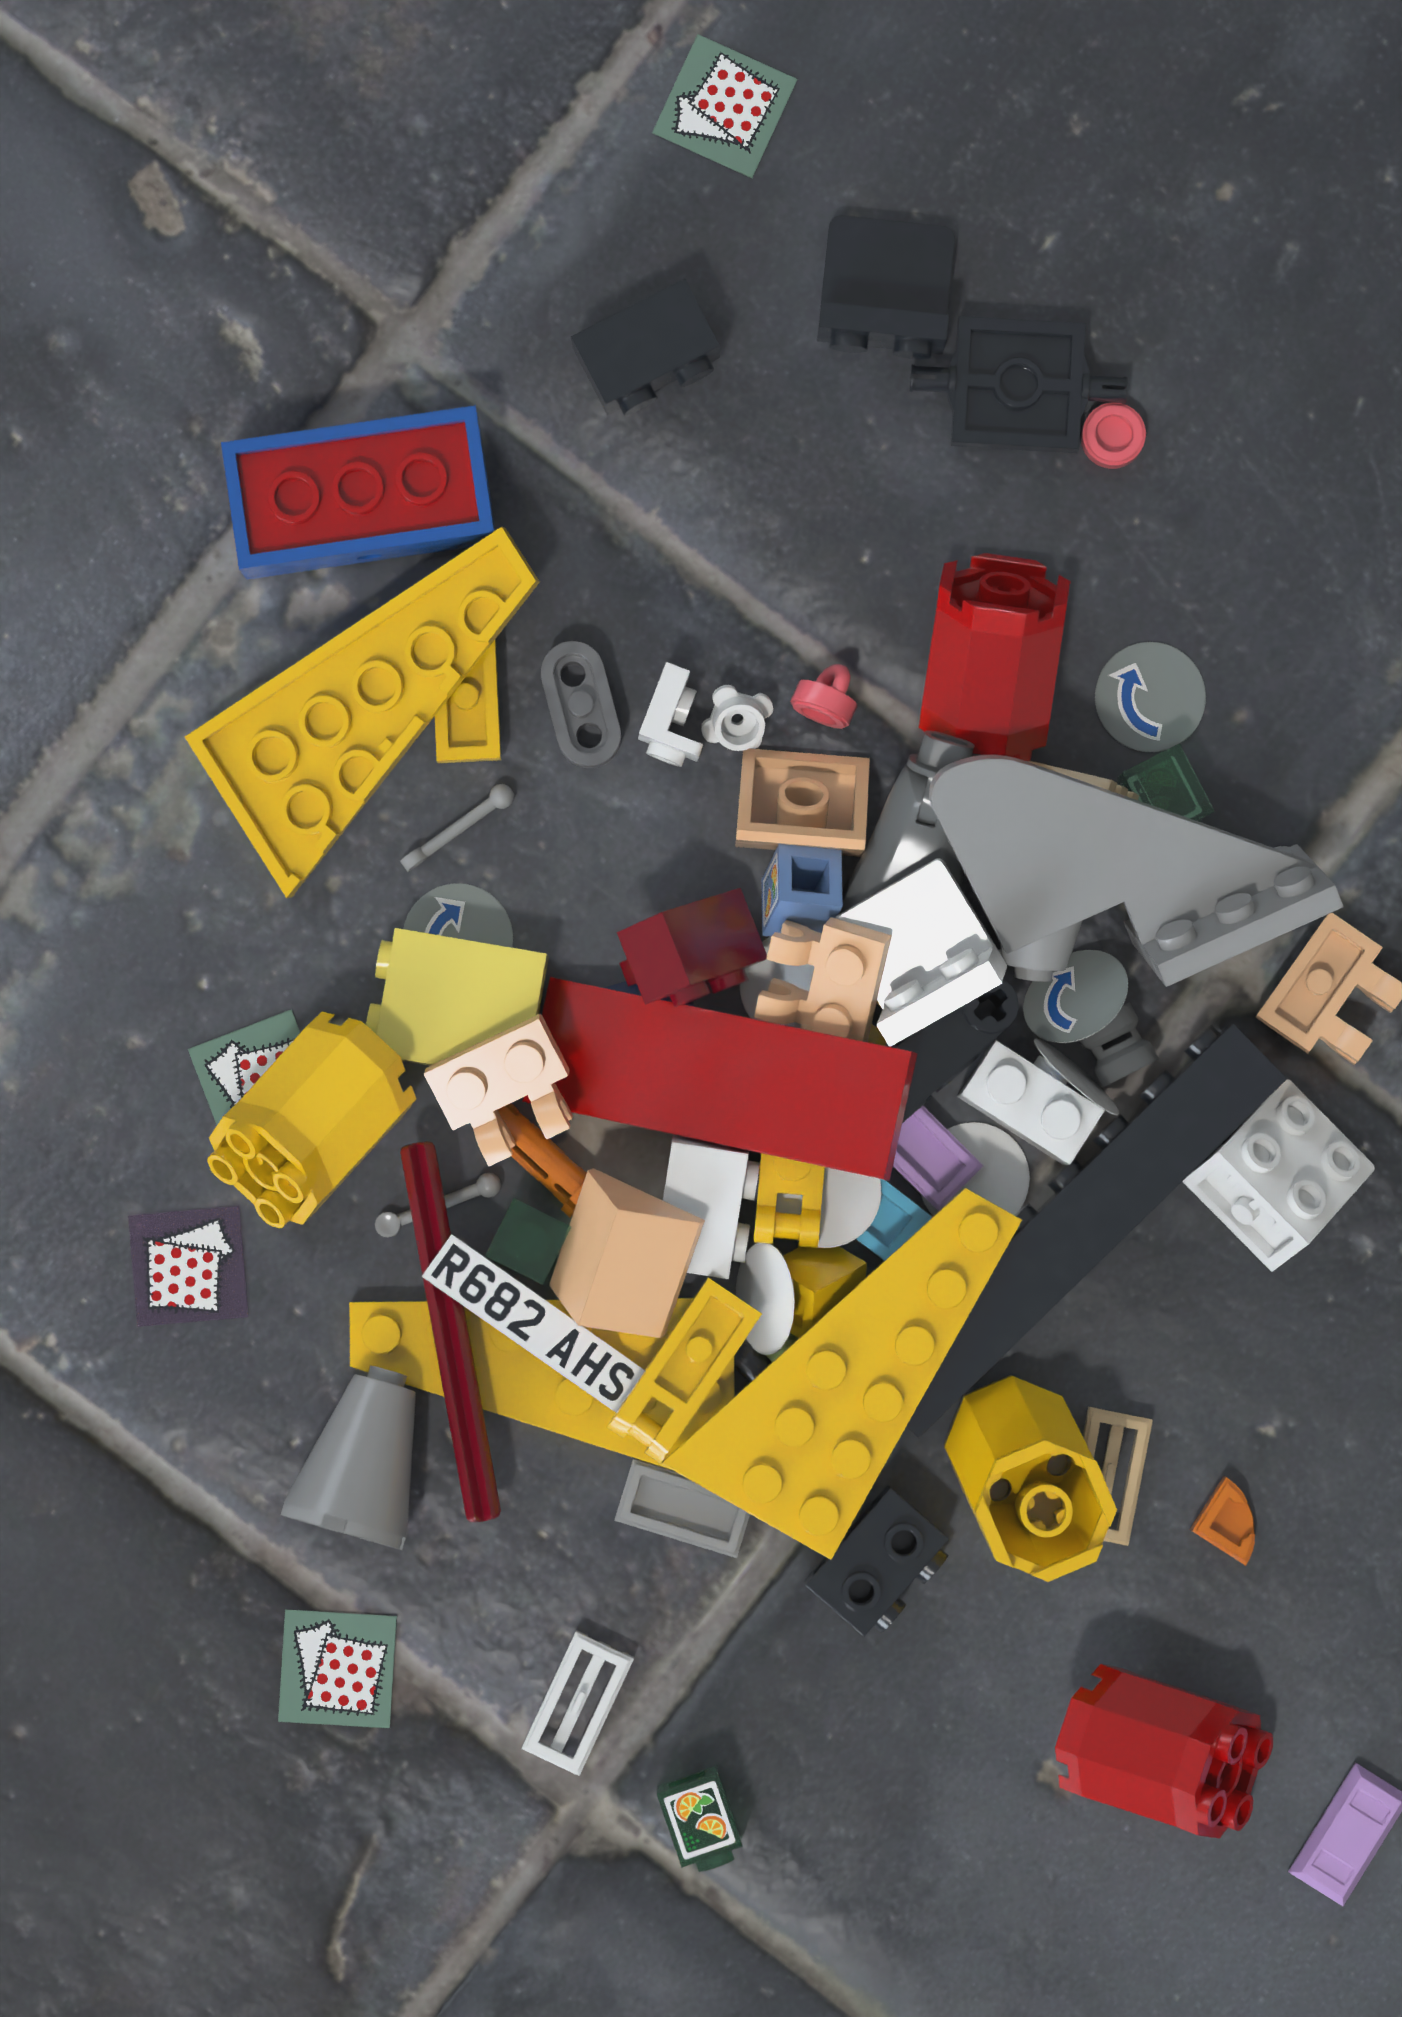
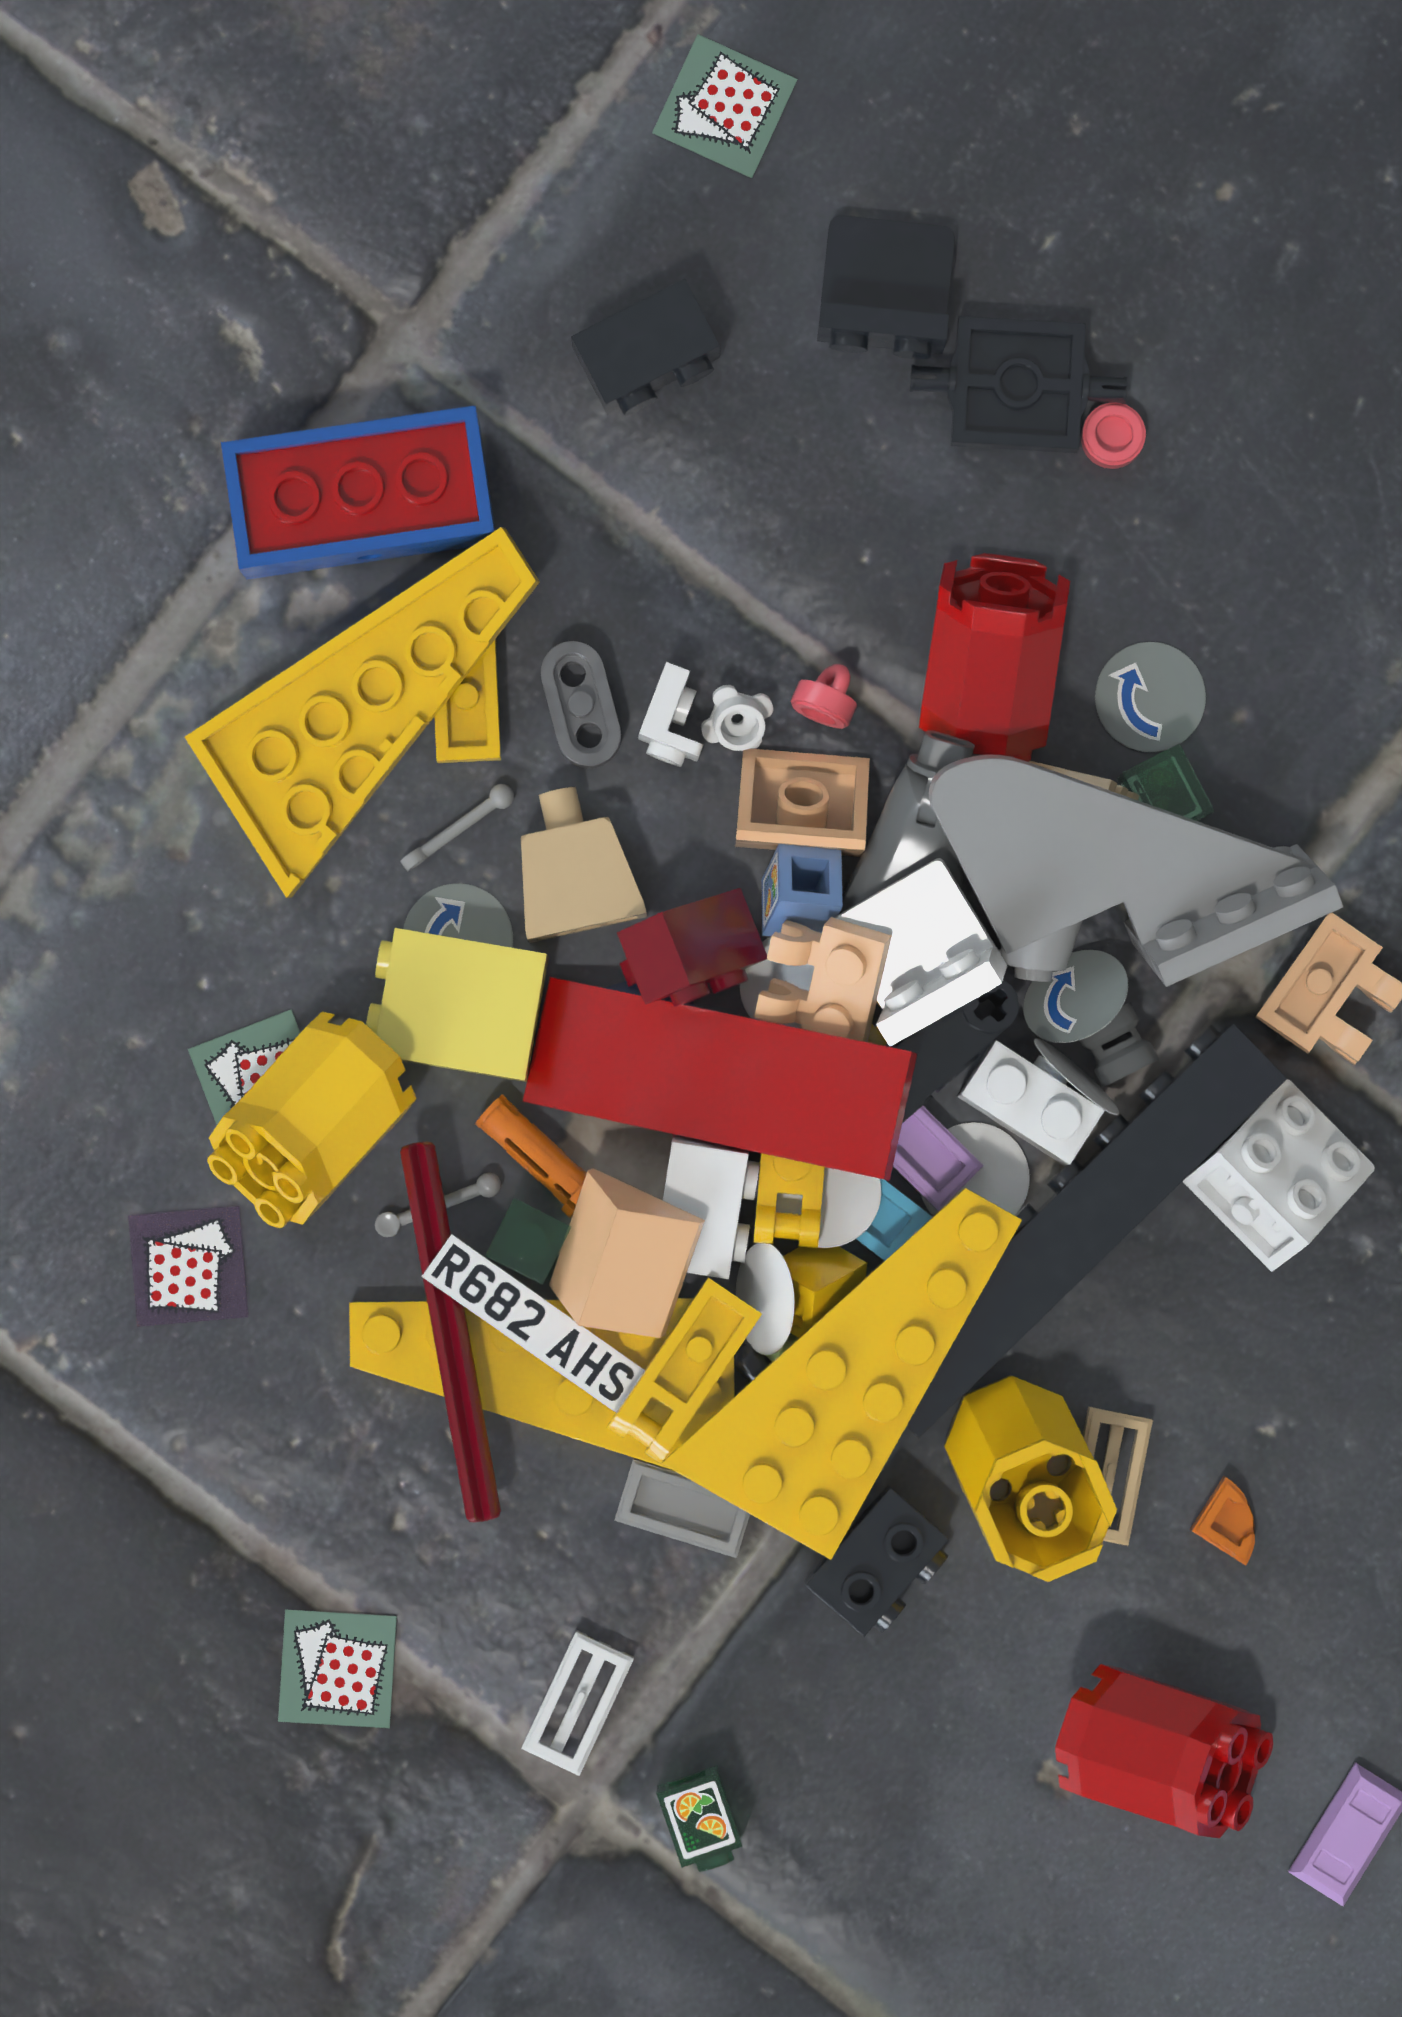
(361, 1463): light grey cone -> none
(497, 1073): light nougat plate -> none
(575, 872): none -> tan torso

